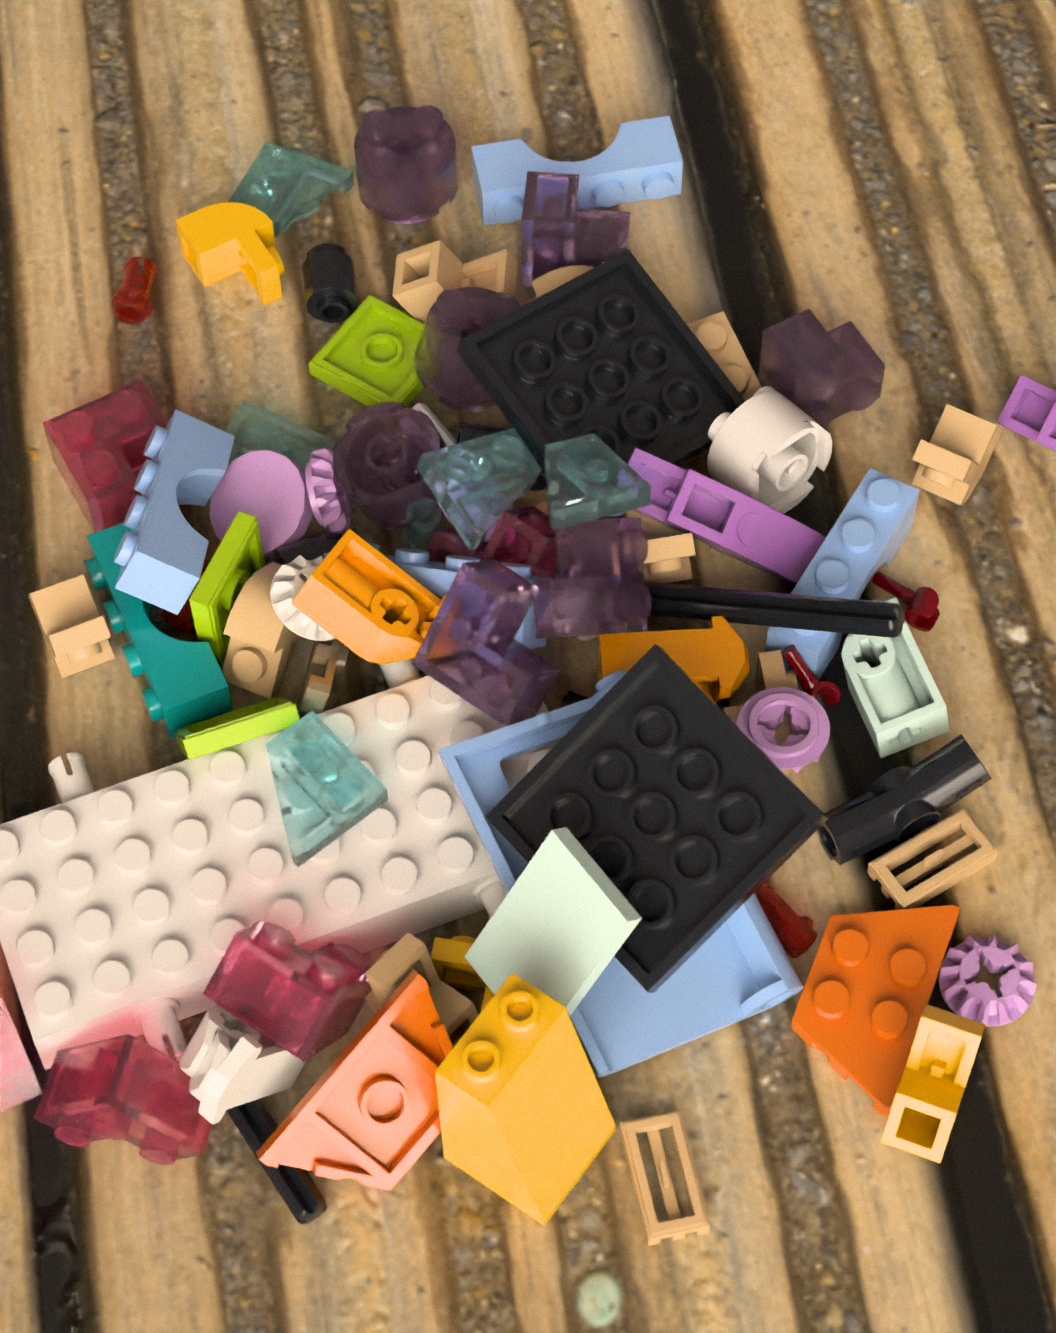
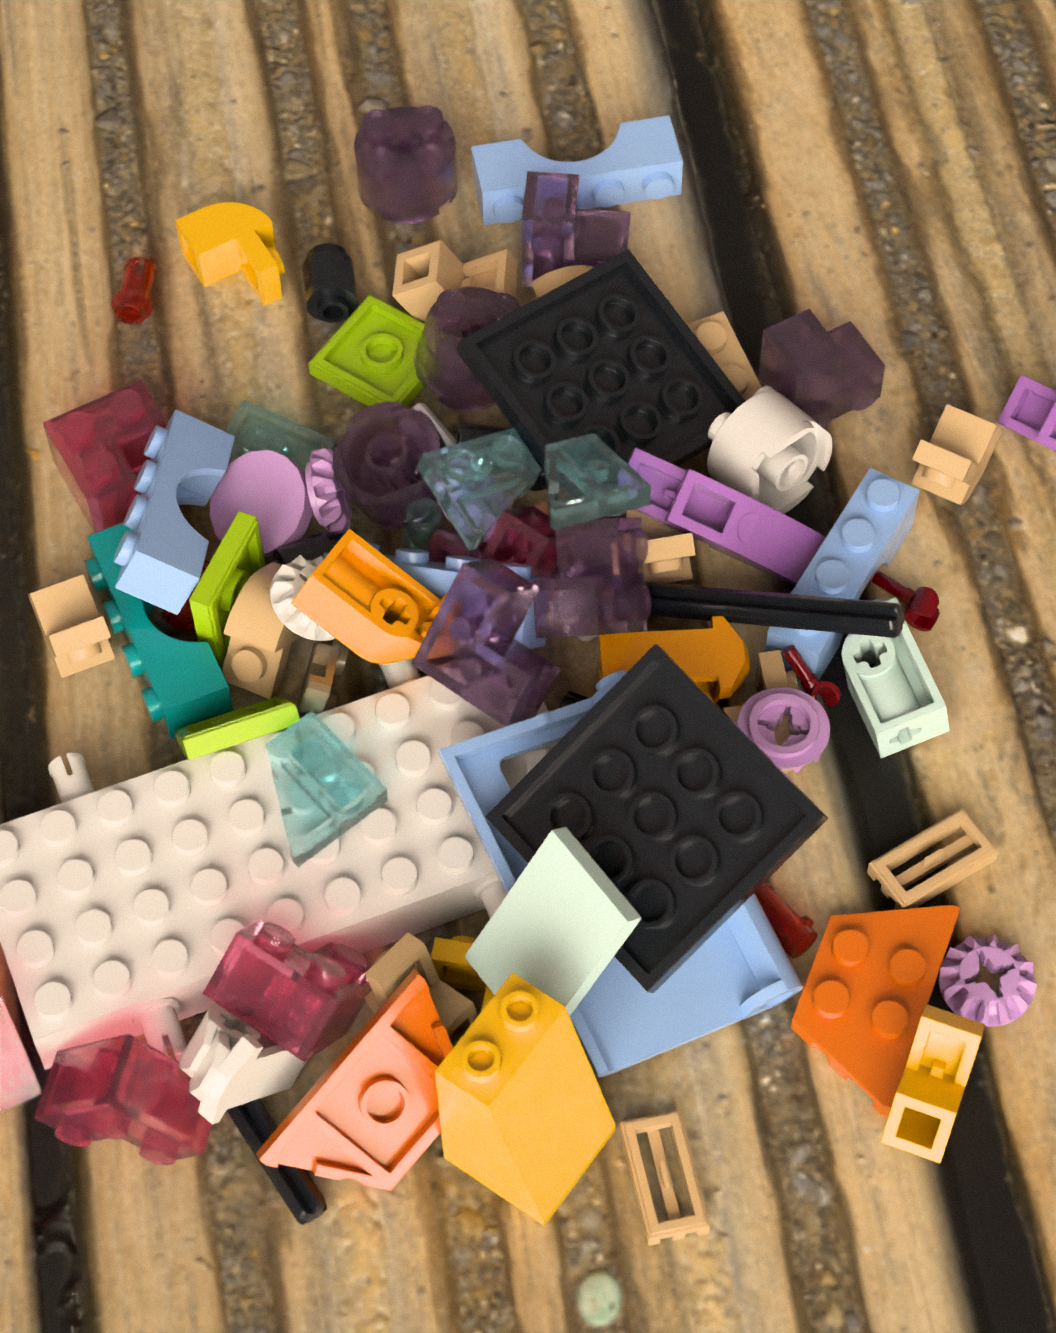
(289, 185): clear light blue wing -> none
(902, 802): black piece -> none

